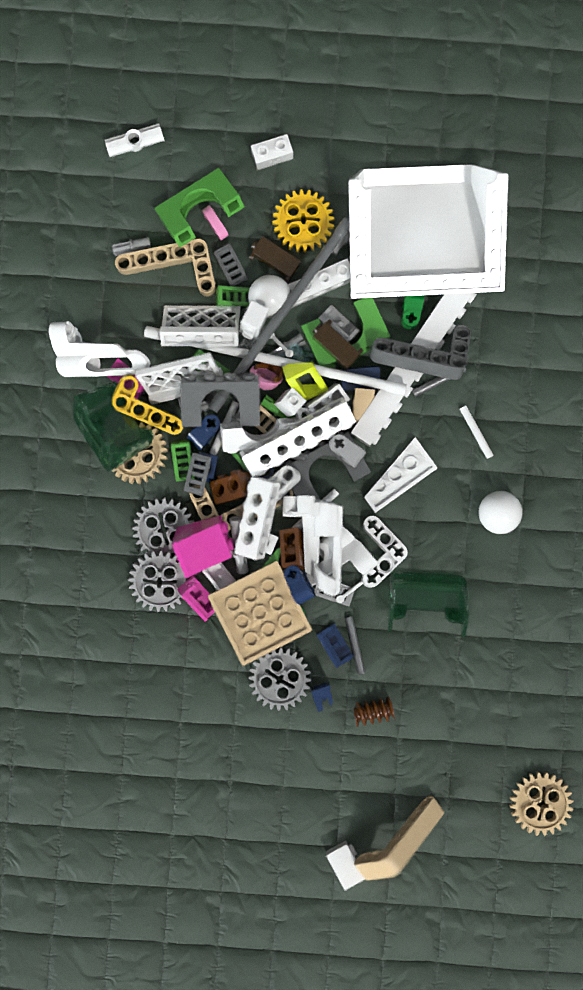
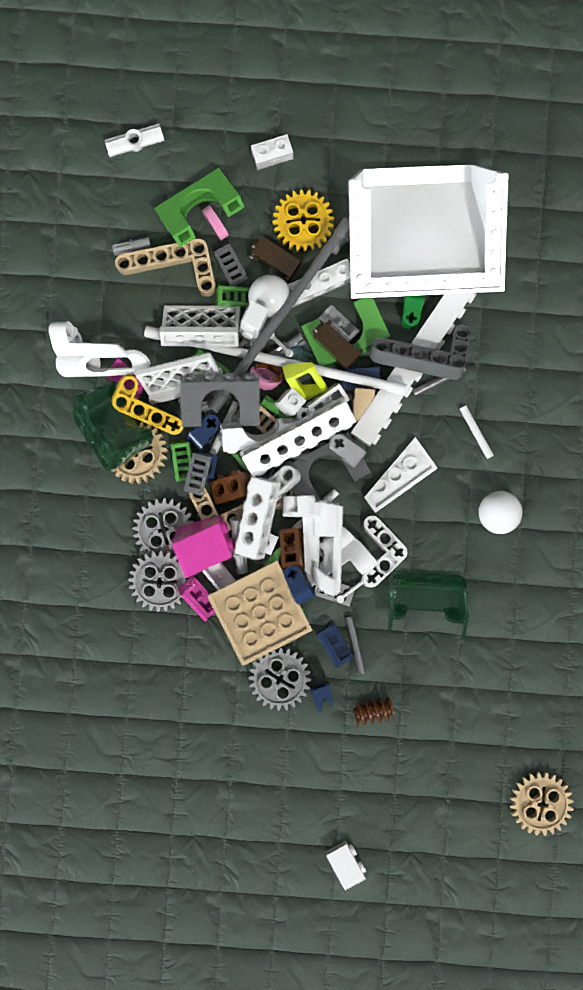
(403, 845): tan beam -> none

